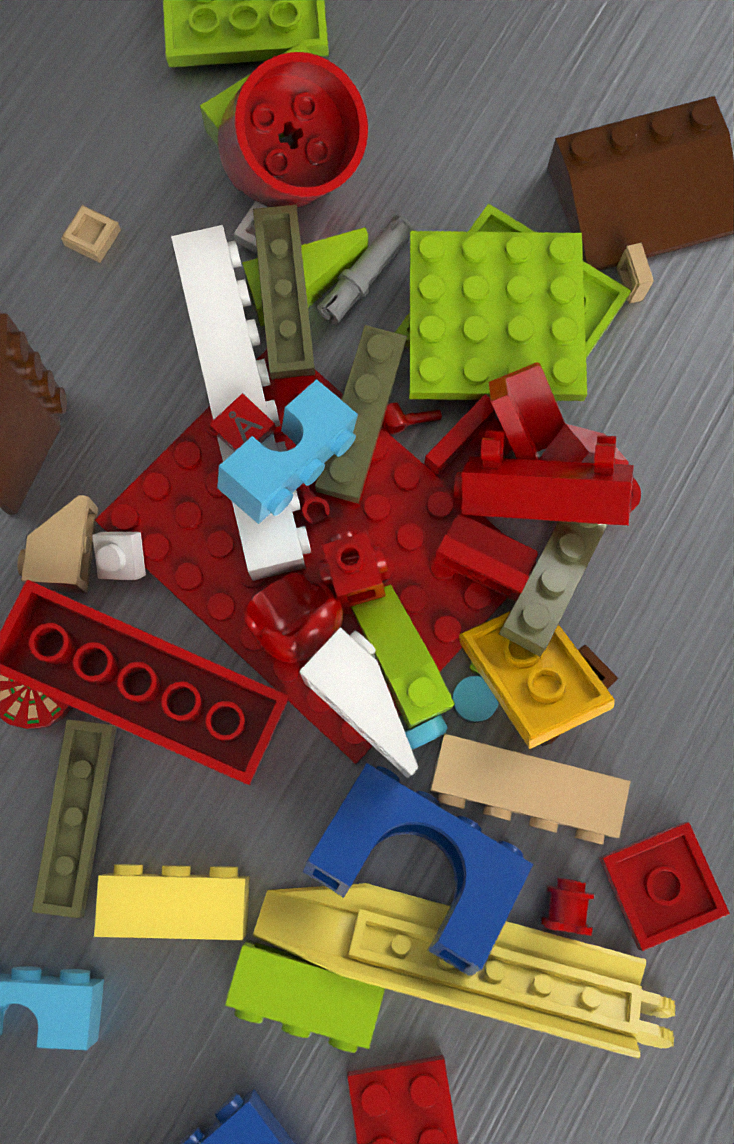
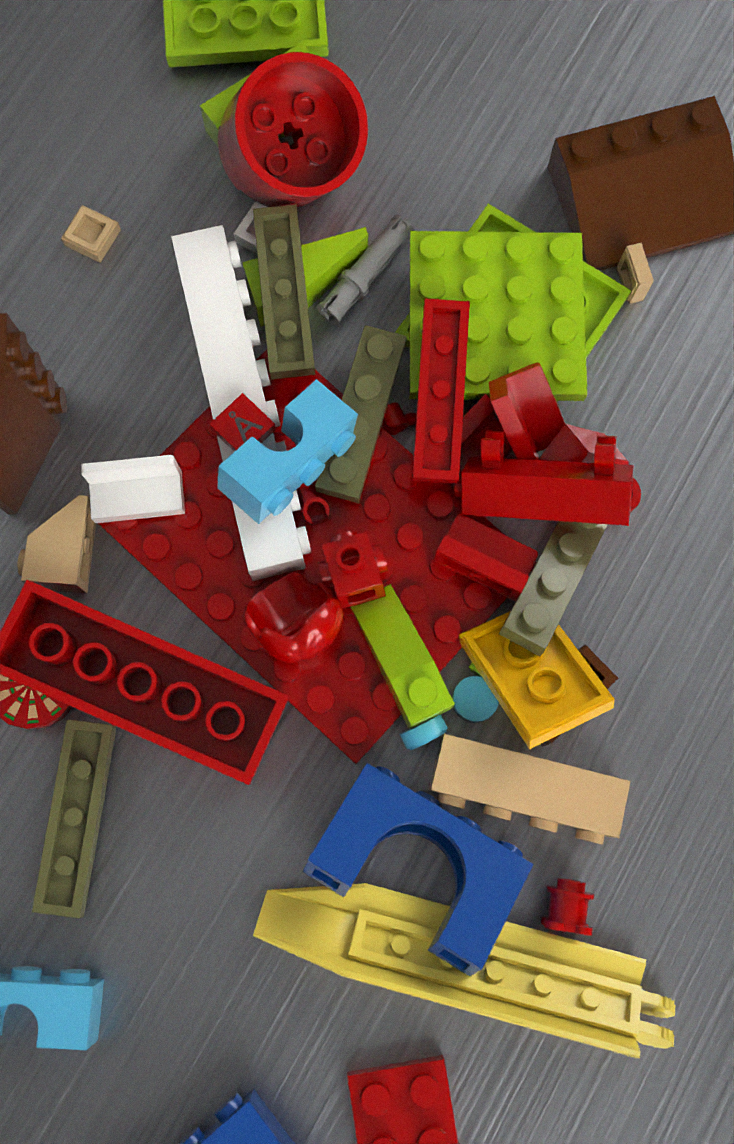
(119, 555): white plate -> none
(134, 488): none -> white panel
(172, 903): light yellow brick -> none
(303, 997): lime brick -> none
(354, 687): white slope -> none
(441, 391): none -> red plate
(664, 886): red plate -> none

